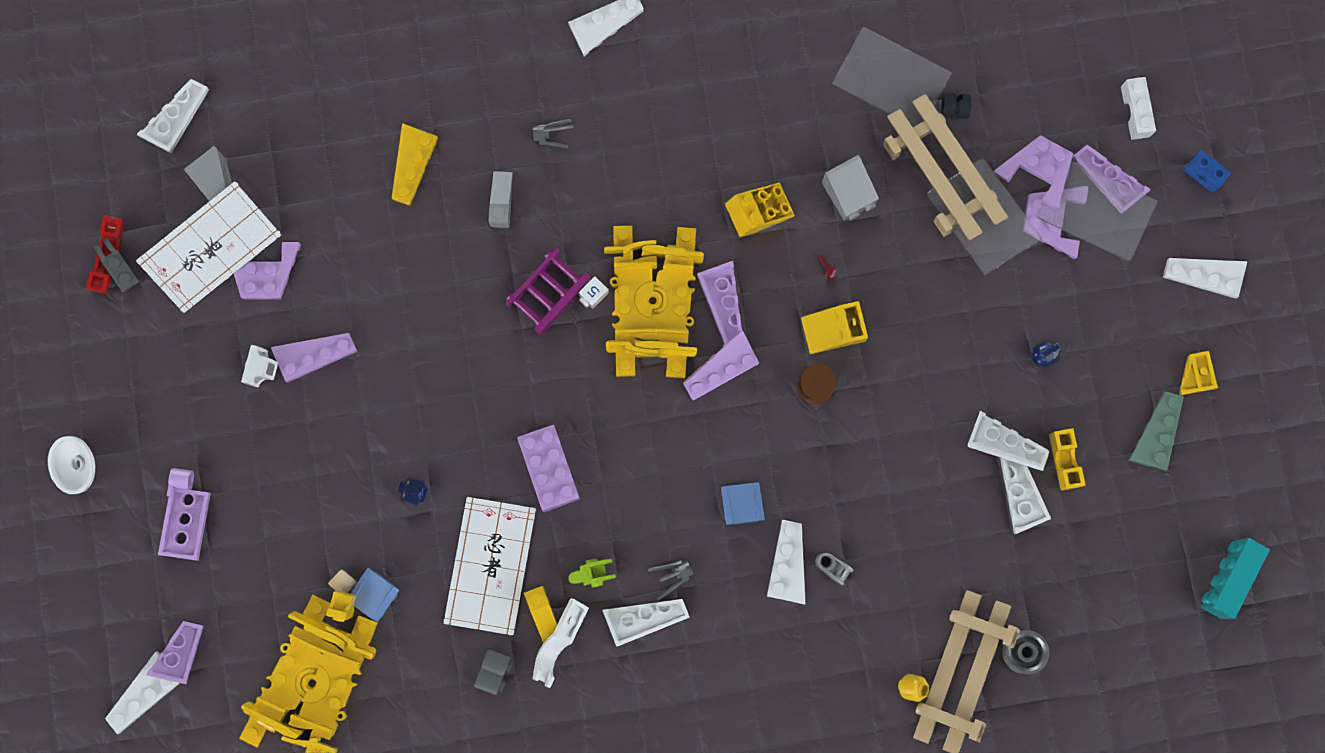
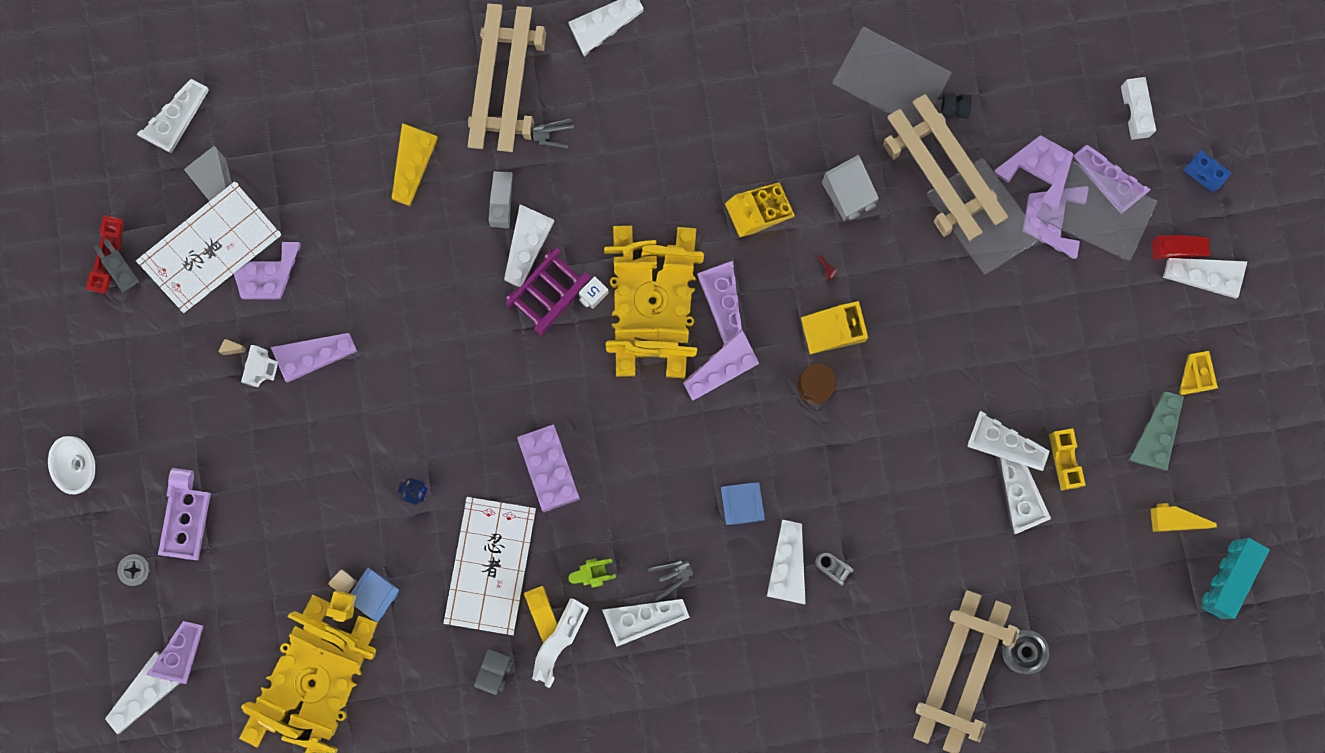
(129, 562): none -> light grey gear
(229, 347): none -> tan slope
(520, 38): none -> tan fence
(527, 241): none -> white wing
(913, 687): yellow head -> none
(1046, 354): clear blue head -> none
(1174, 518): none -> yellow slope
(1180, 247): none -> red slope

